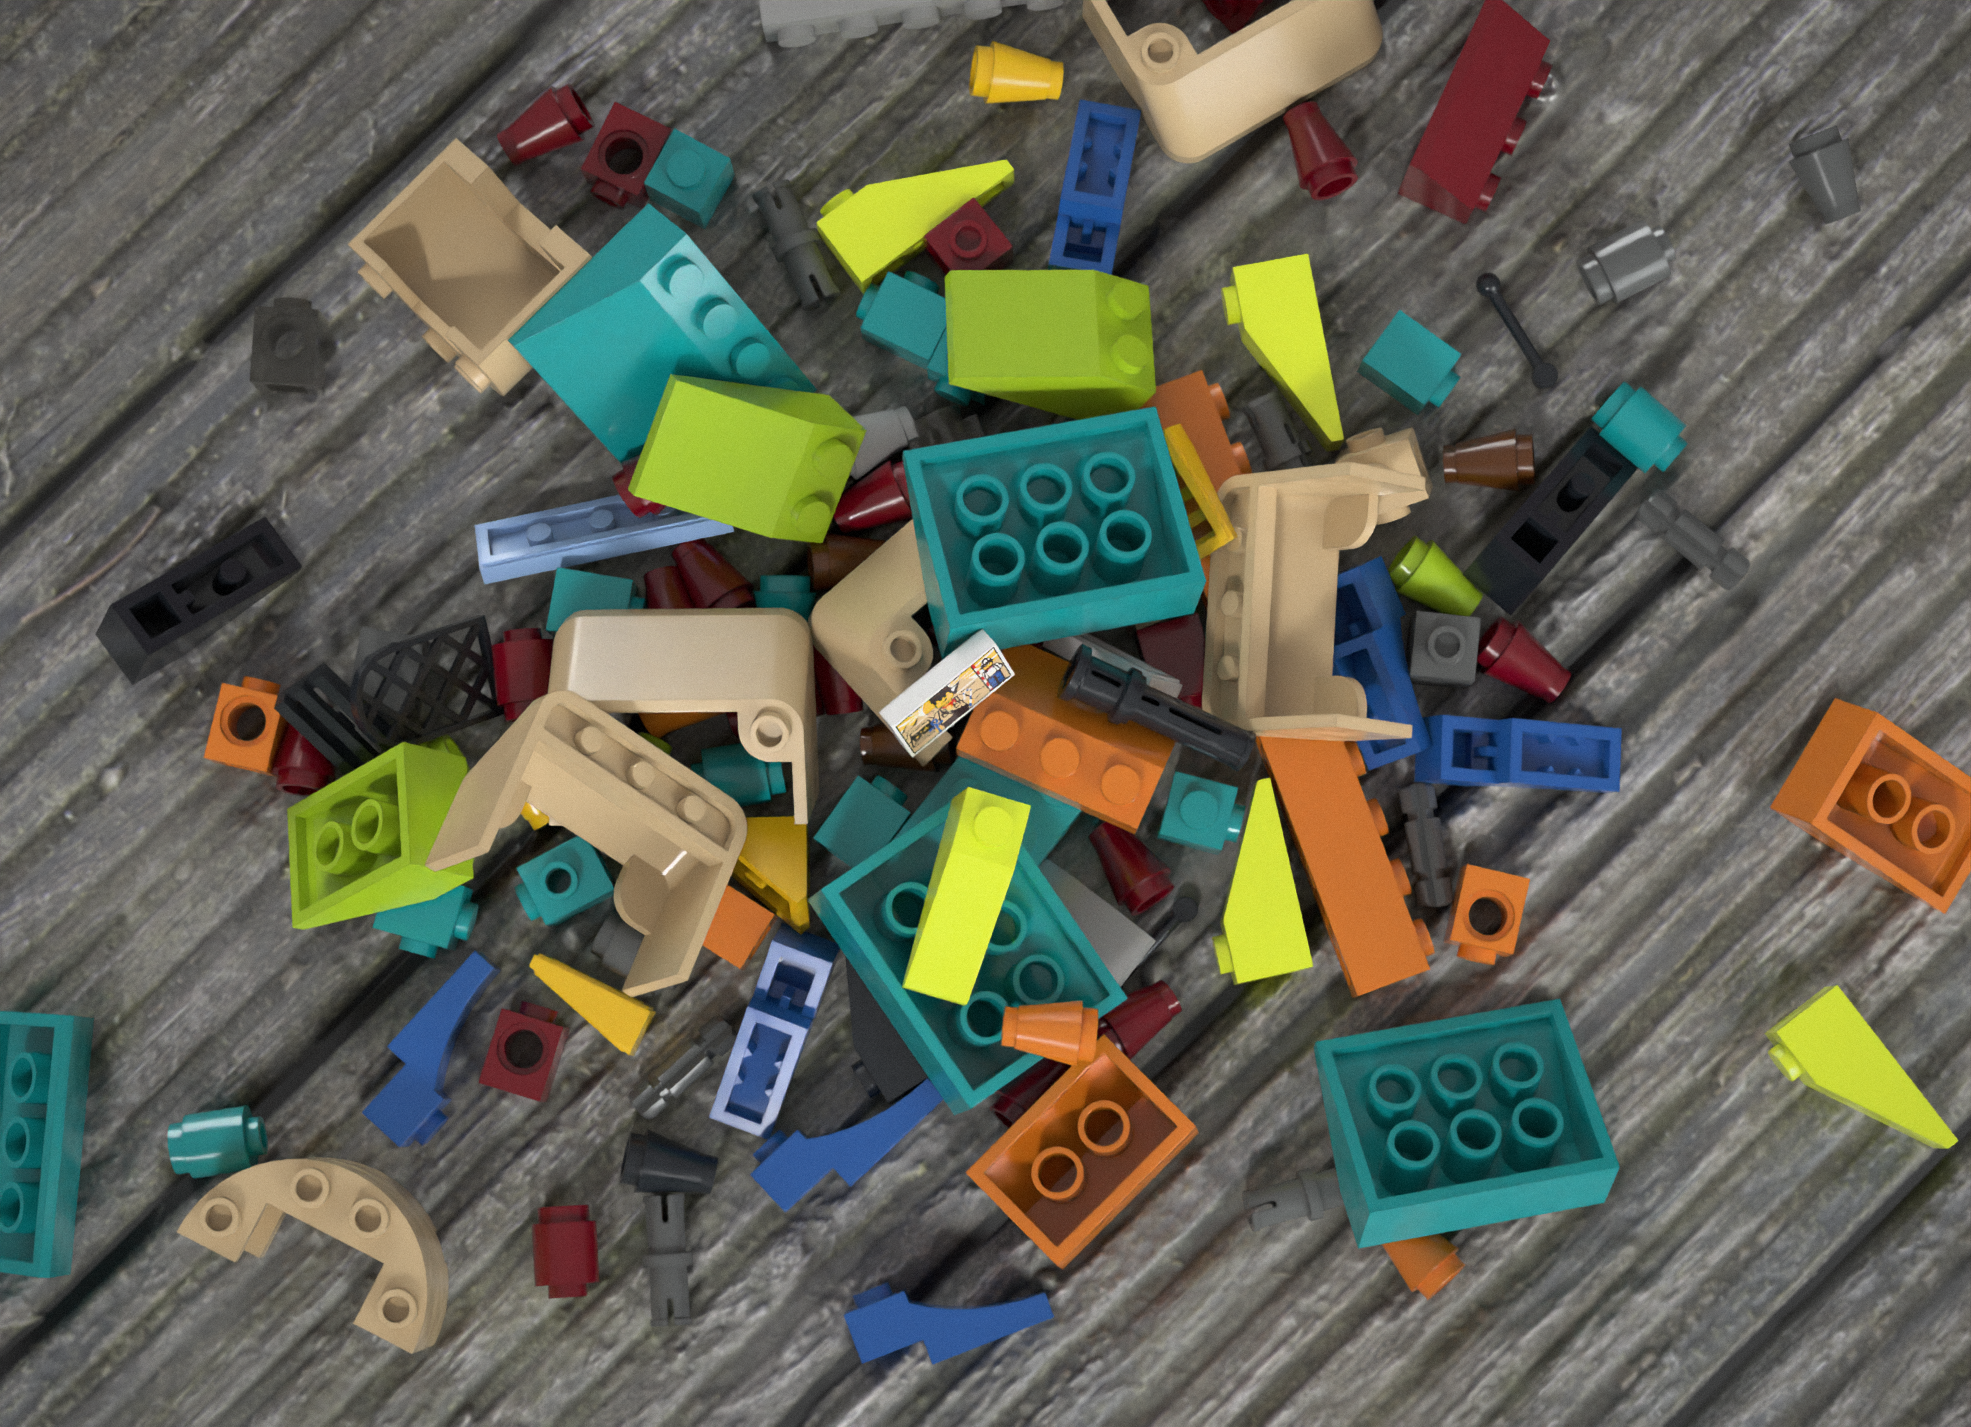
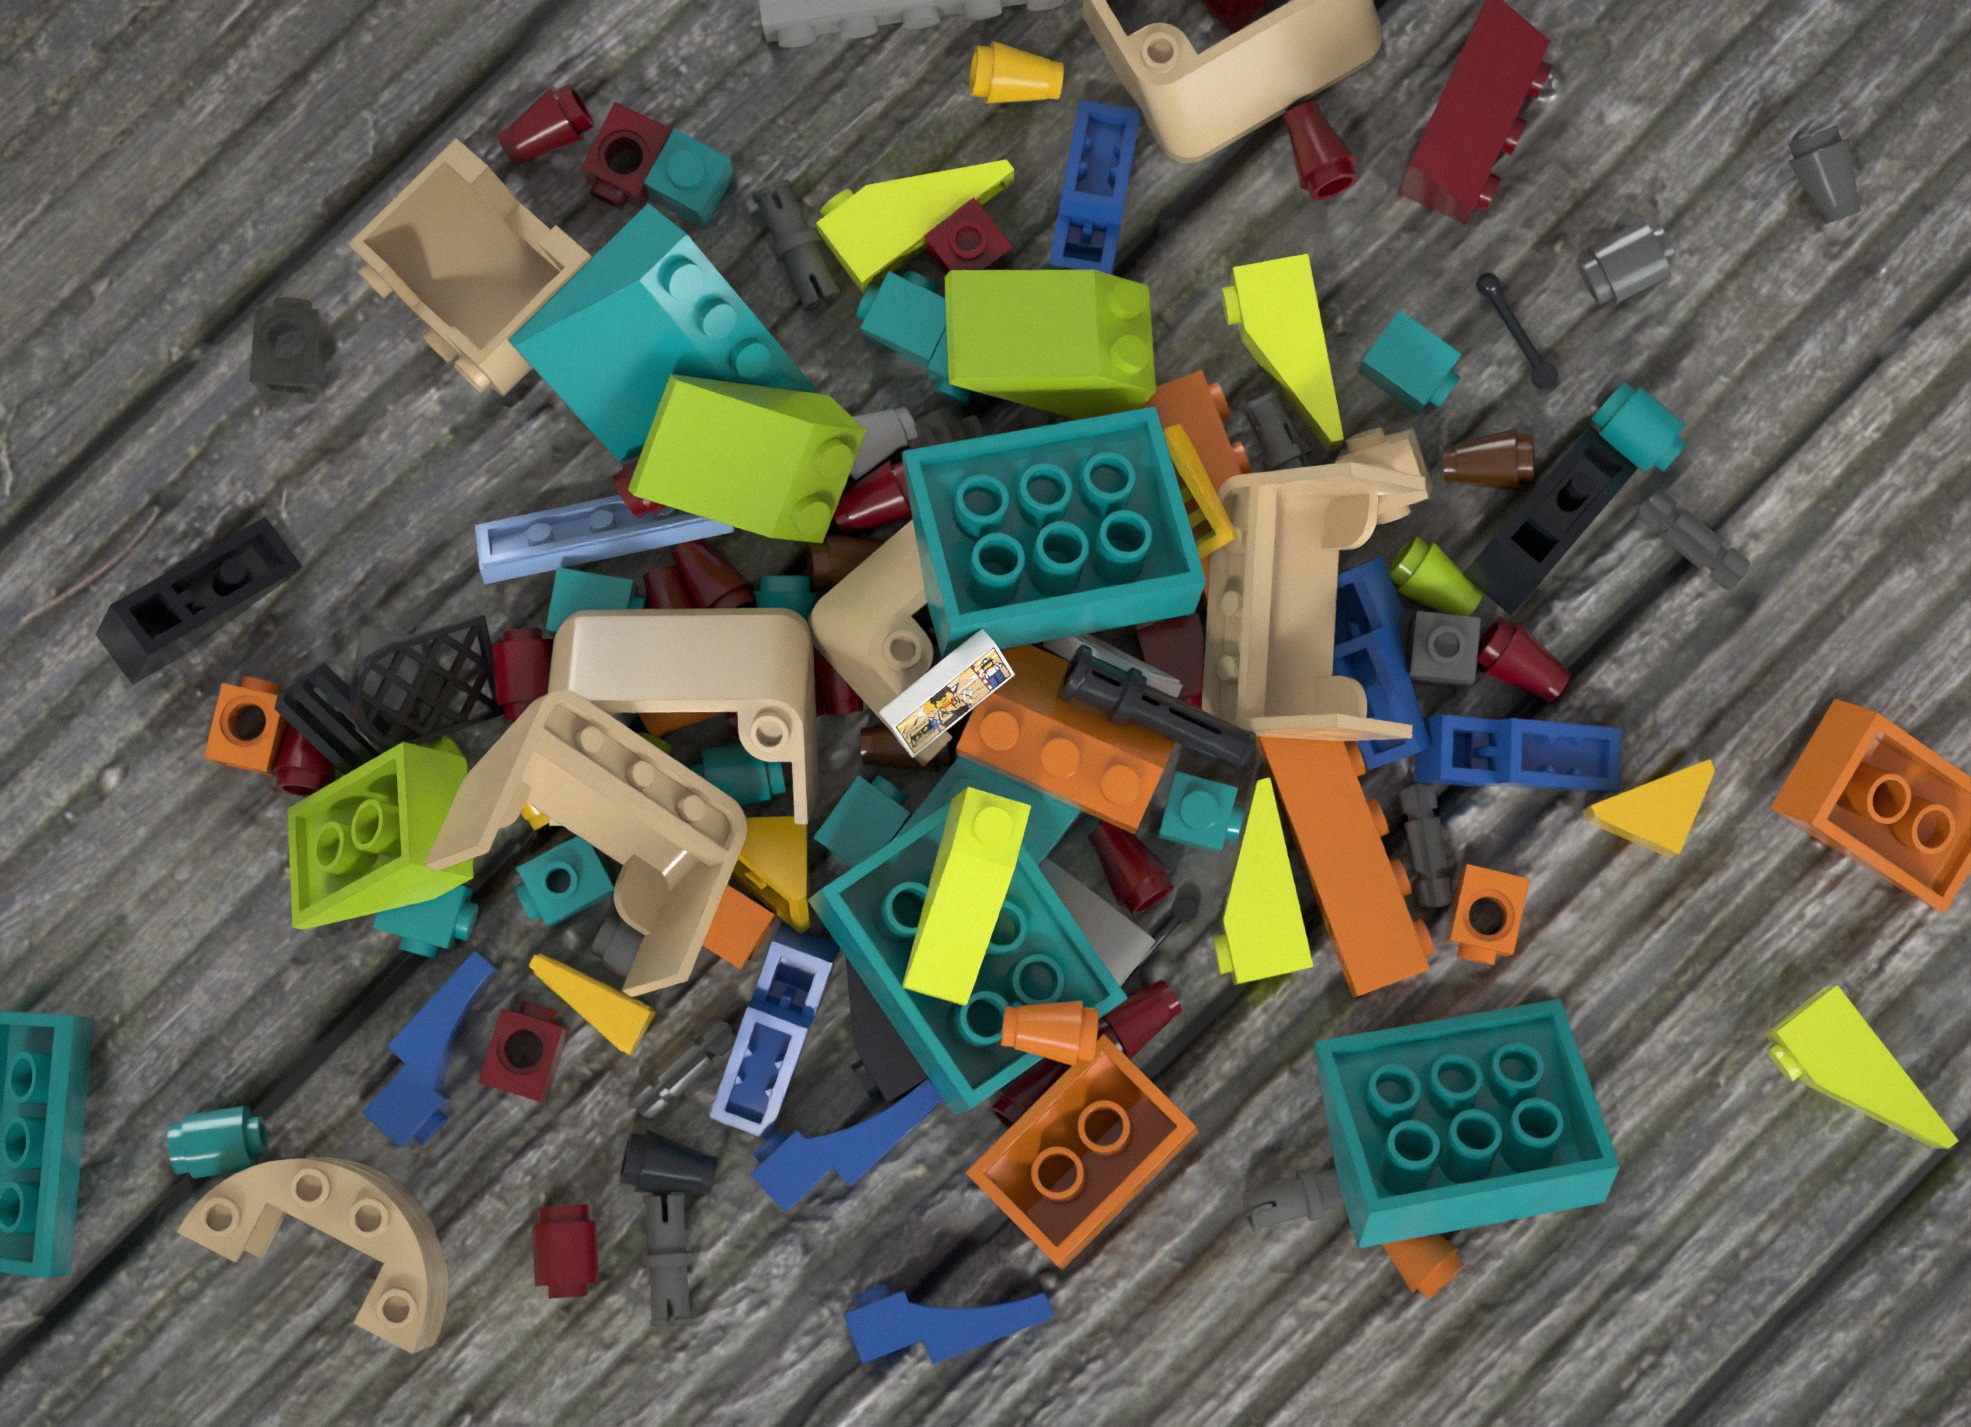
(1656, 812): none -> yellow slope

